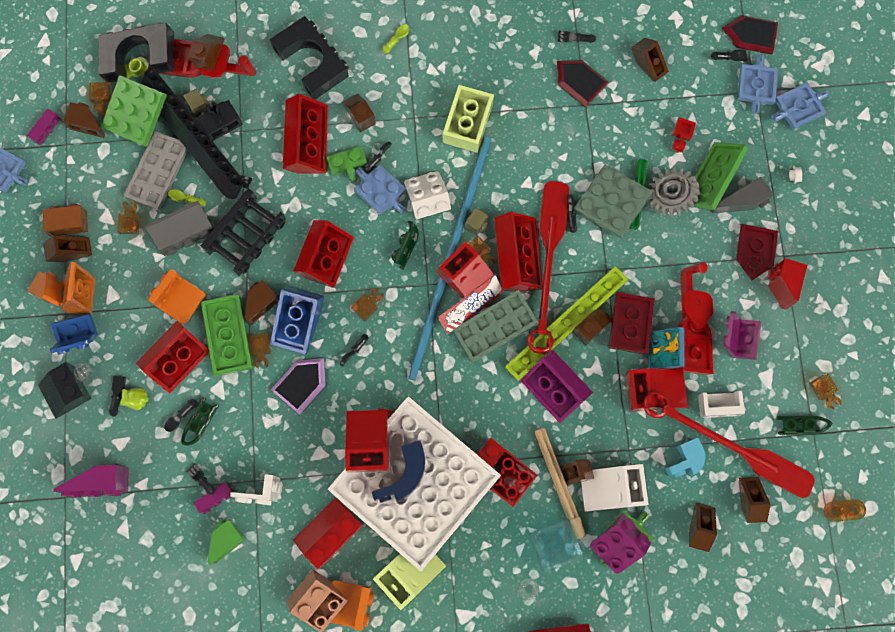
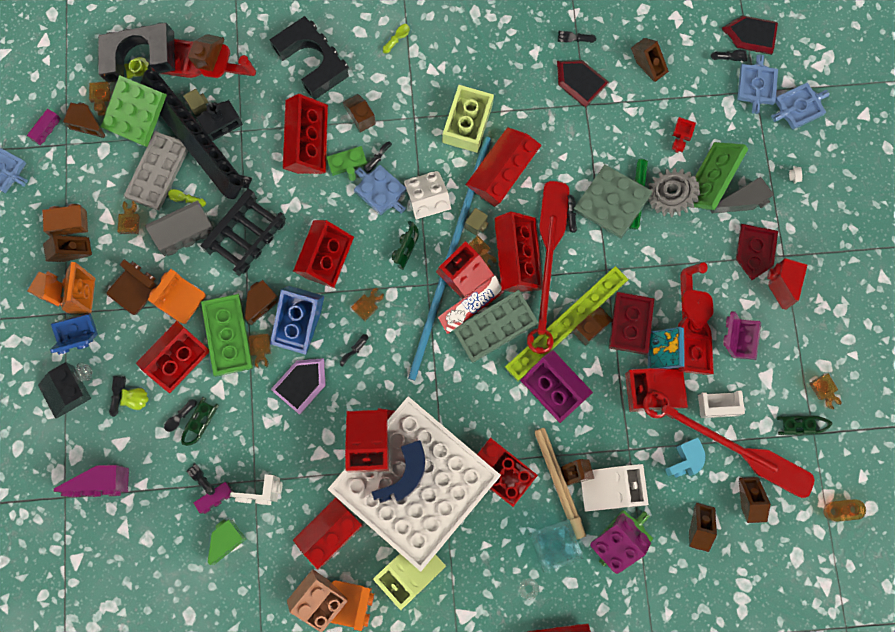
(132, 288): none -> reddish brown bracket
(503, 165): none -> red slope

